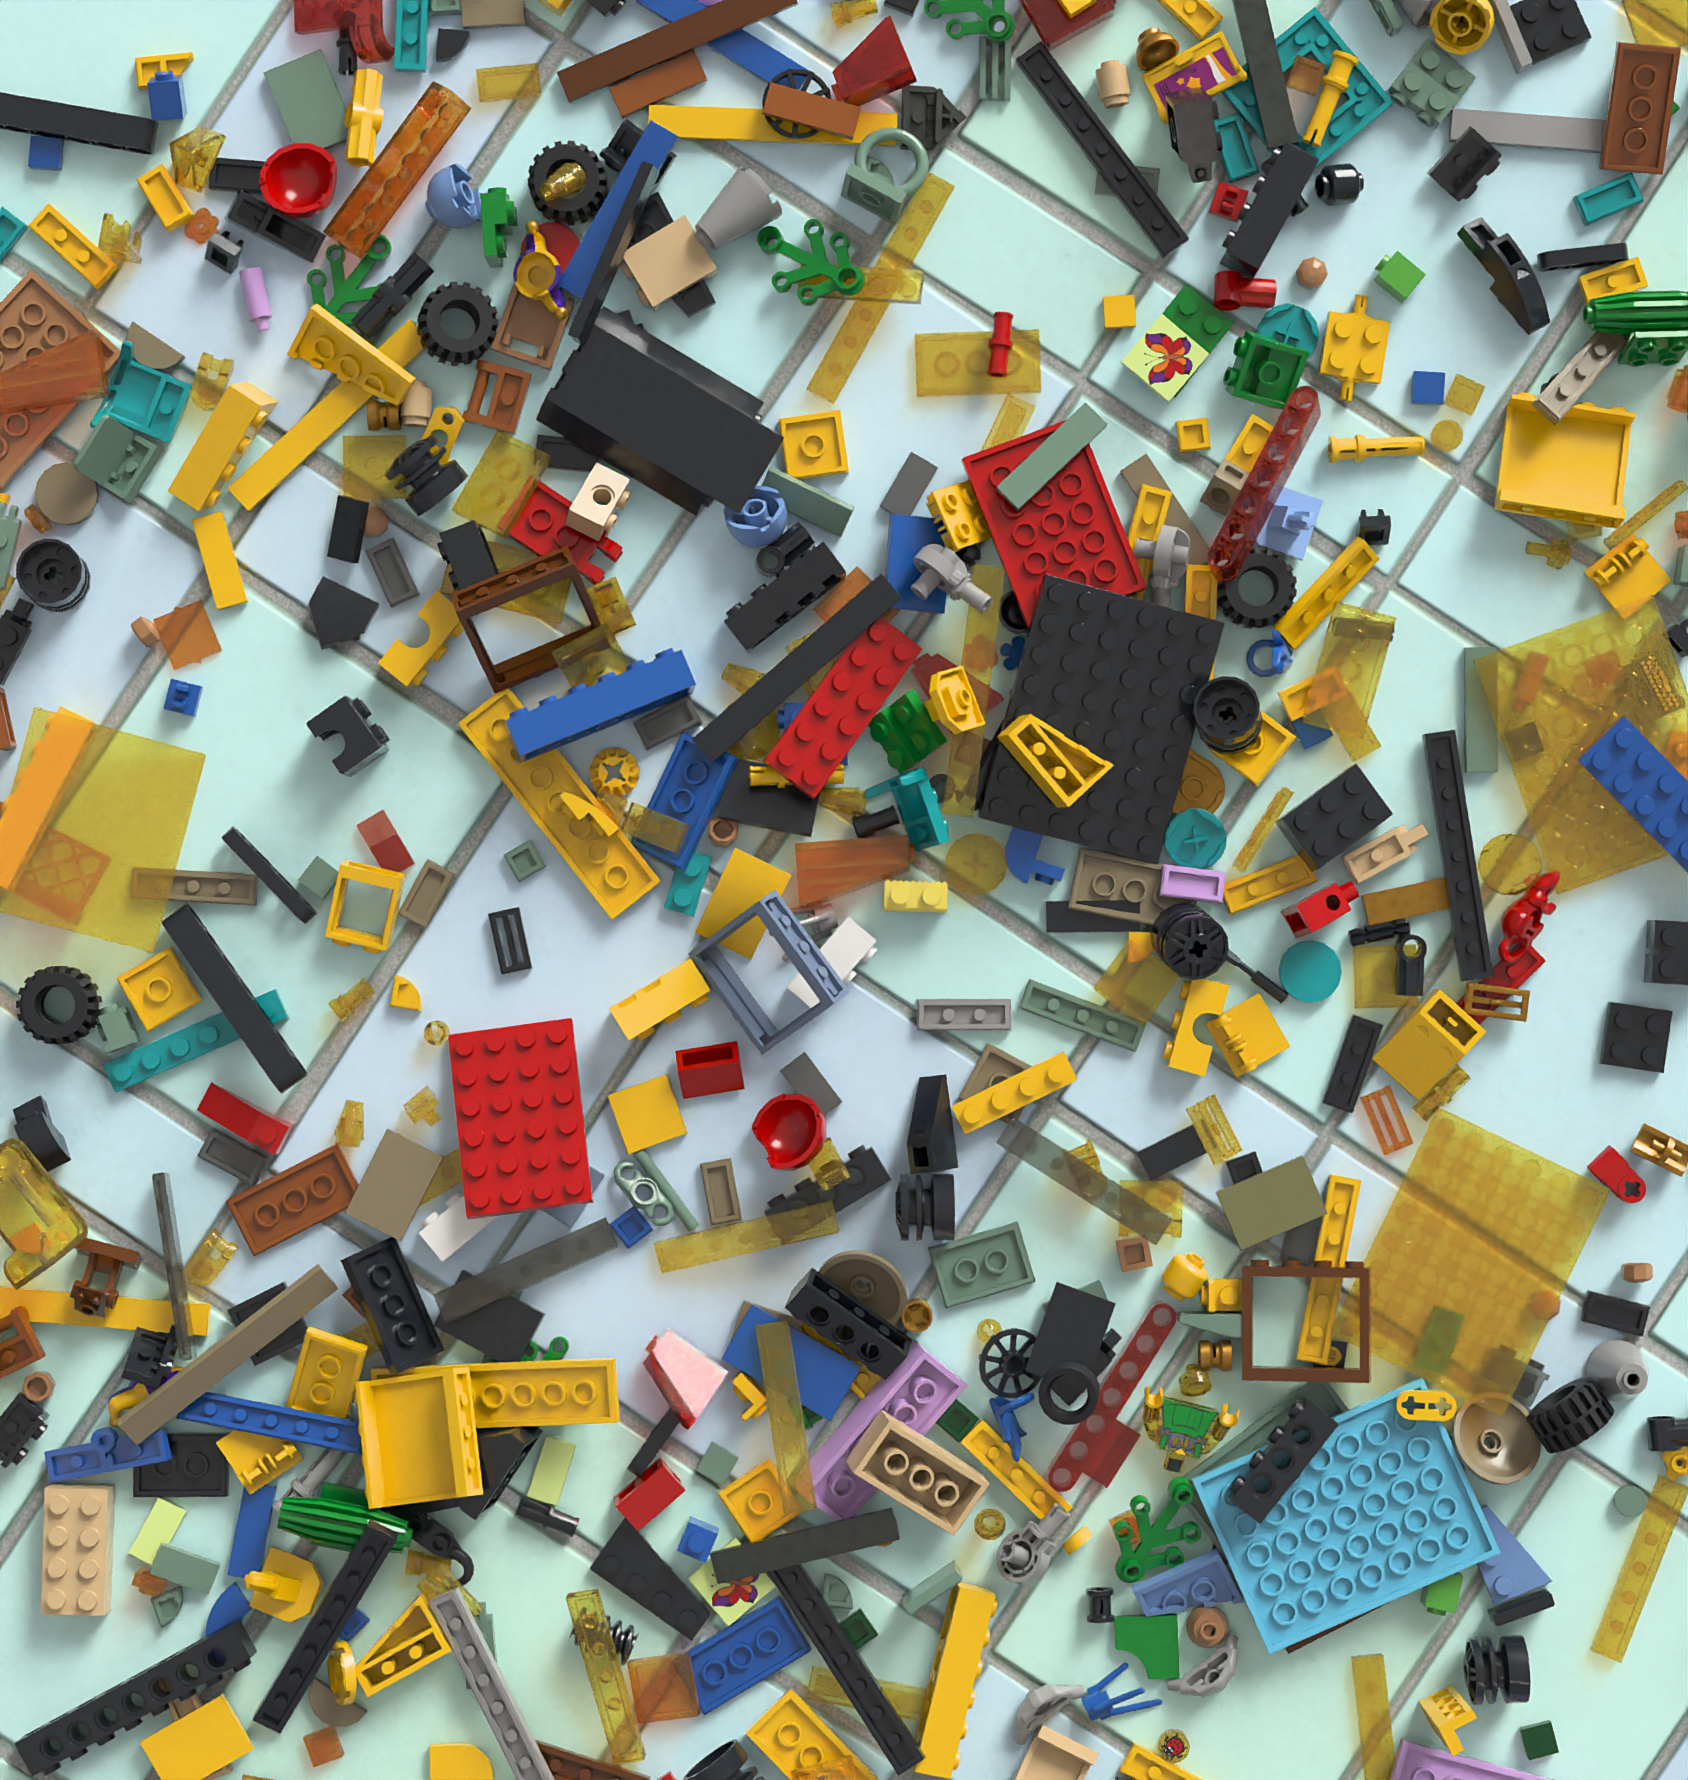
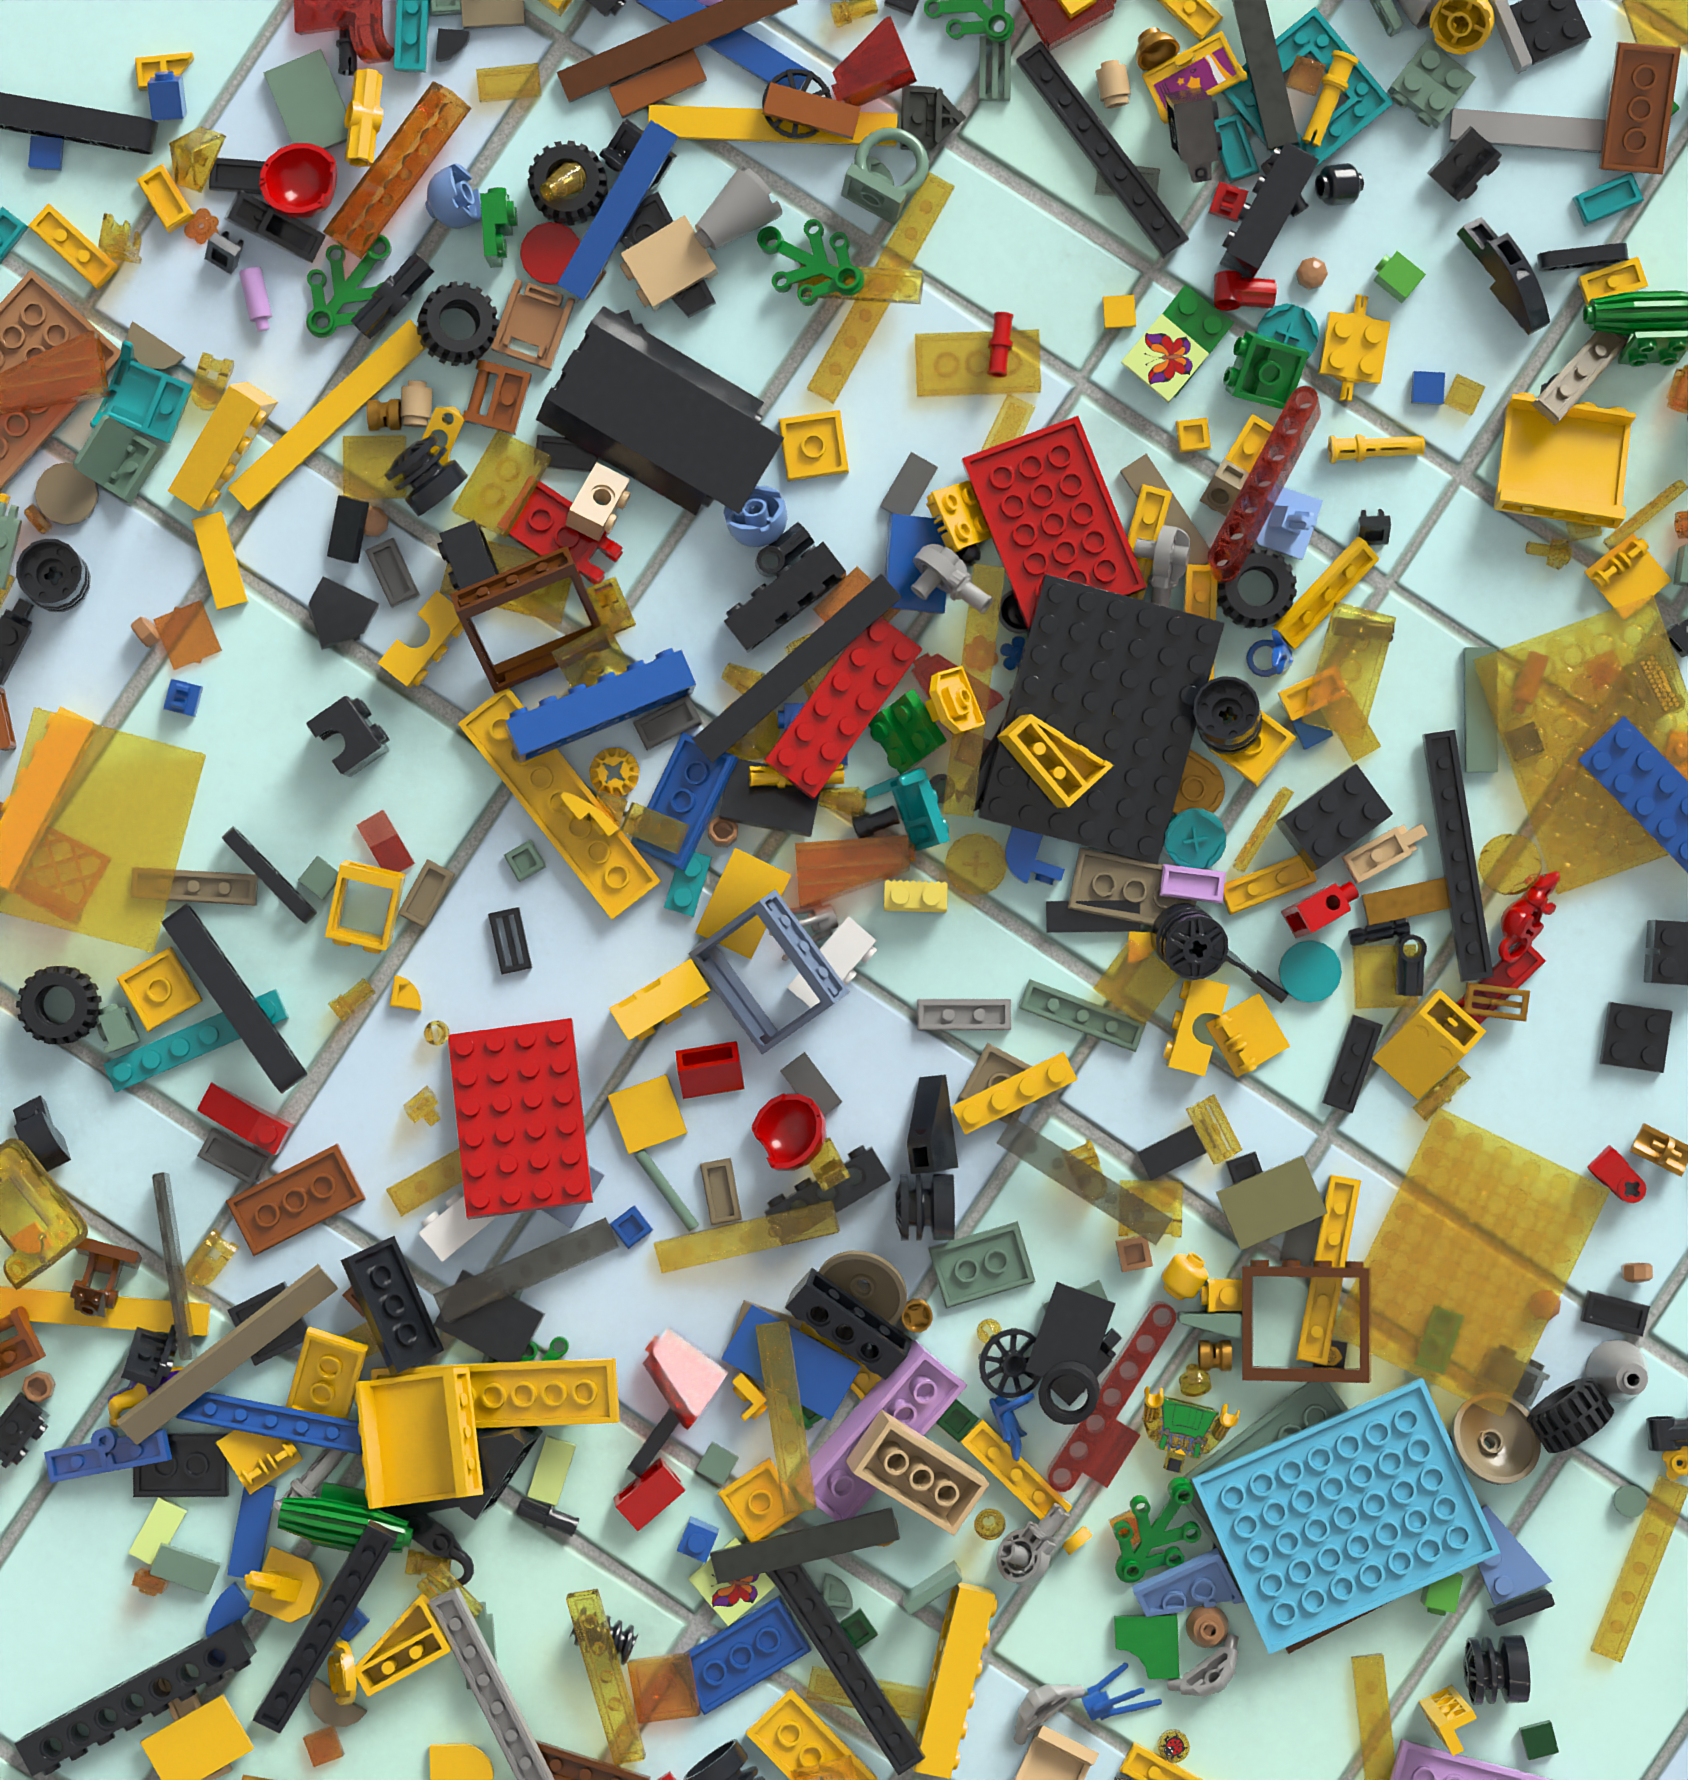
(77, 1549): tan brick -> none
(168, 1605): sand green tile -> none
(340, 350): yellow wing -> none
(350, 1125): clear yellow cone -> none
(394, 1184): dark tan tile -> none
(539, 273): yellow piece -> none
(613, 253): black tile -> none
(646, 1578): black wing -> none
(657, 1200): sand green piece -> none
(810, 502): sand green tile -> none
(1051, 456): sand green tile -> none
(1099, 1598): black bush -> none
(1260, 1503): black brick -> none
(1365, 1099): clear orange tile -> none
(1425, 1397): yellow beam -> none
(1446, 435): clear yellow tile -> none

